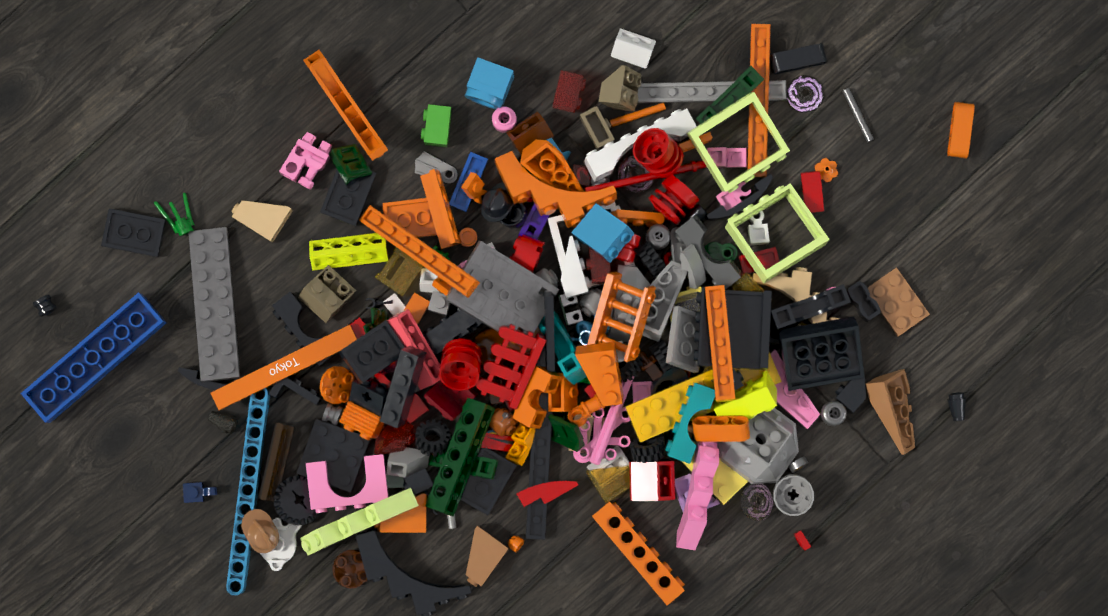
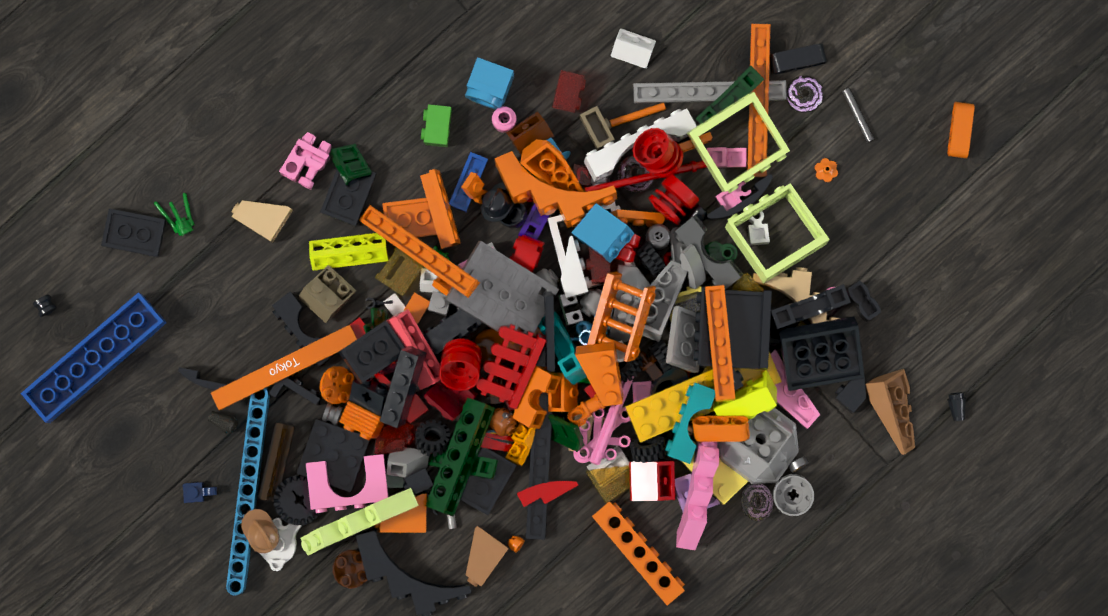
(214, 304): flat silver plate -> none
(345, 105): orange arch -> none
(428, 162): light grey piece -> none
(467, 237): orange plate -> none
(621, 89): dark tan slope -> none
(767, 258): red tile -> none
(799, 536): red tile -> none
(812, 191): red slope -> none
(836, 407): flat silver head -> none
(897, 302): medium nougat plate -> none

